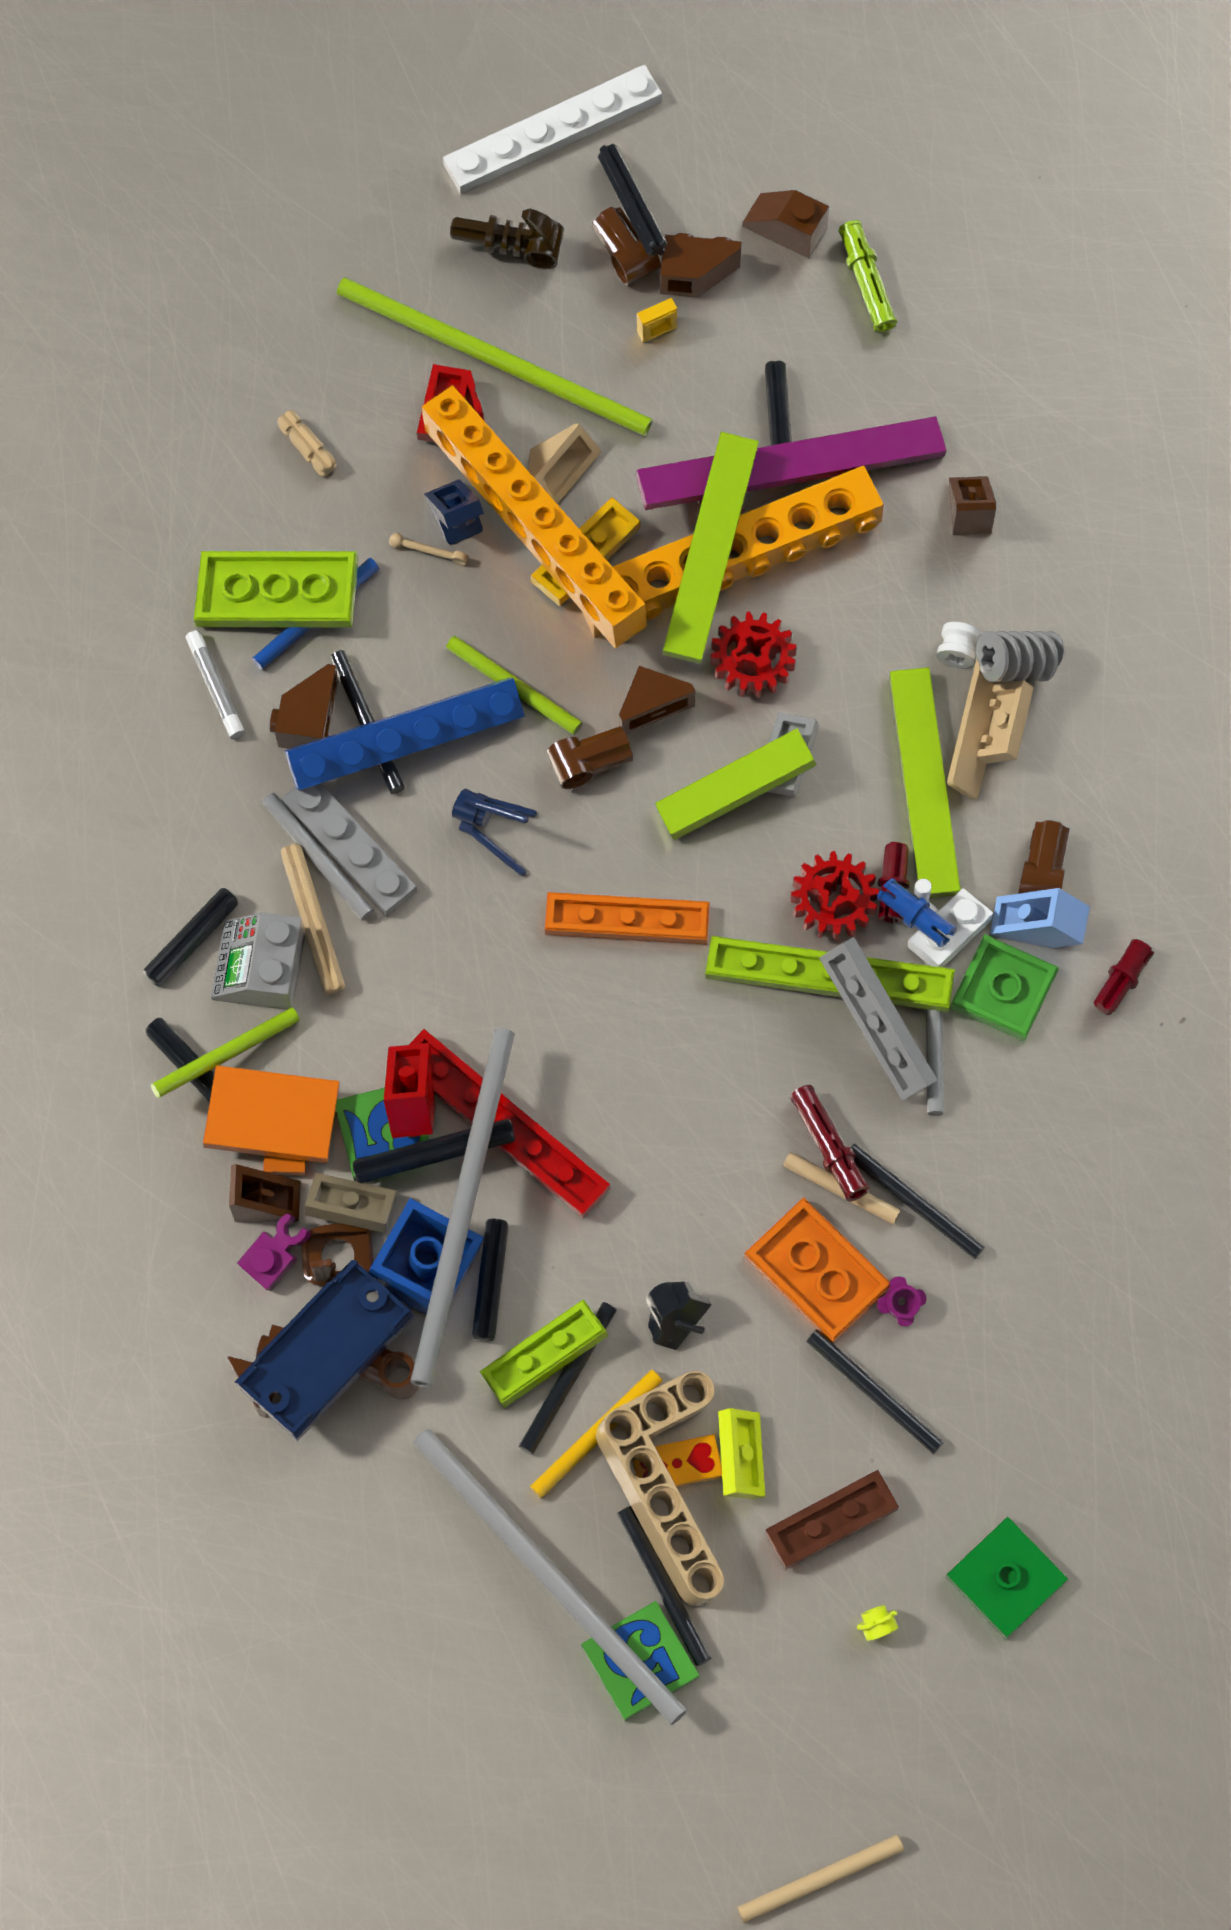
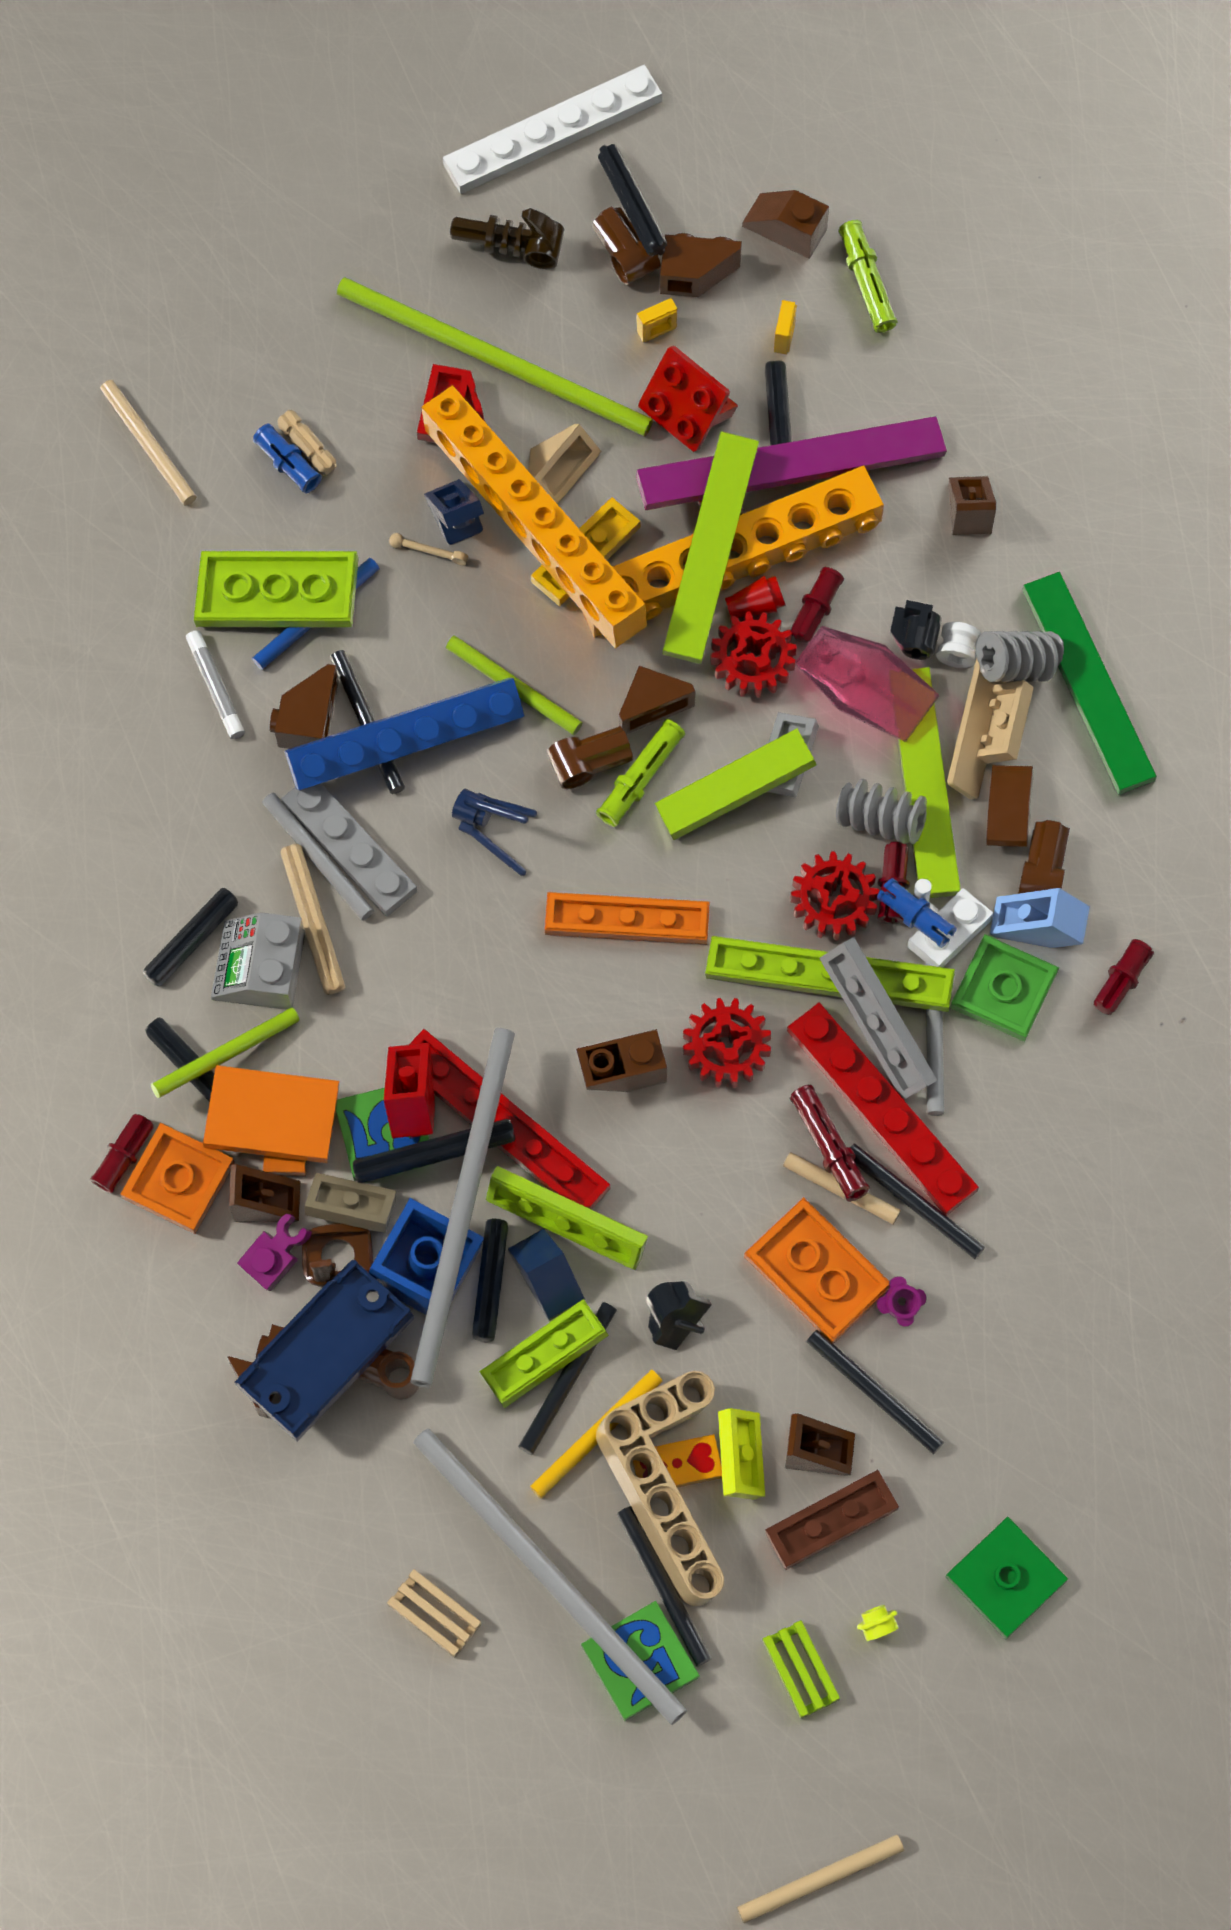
(122, 1153): none -> dark red axle
(148, 442): none -> tan bar
(177, 1178): none -> orange plate
(287, 458): none -> blue pin
(405, 1590): none -> tan tile
(546, 1273): none -> dark blue slope
(566, 1218): none -> lime tile
(624, 1063): none -> reddish brown slope
(631, 785): none -> lime pin
(686, 399): none -> red bracket
(741, 1037): none -> red gear
(758, 597): none -> red cone
(785, 327): none -> yellow tile
(785, 1636): none -> lime tile
(816, 604): none -> dark red axle
(819, 1447): none -> reddish brown slope
(867, 681): none -> clear pink piece
(880, 813): none -> light grey piece
(882, 1109): none -> red plate
(916, 629): none -> black piece
(1009, 806): none -> reddish brown slope
(1090, 685): none -> green tile

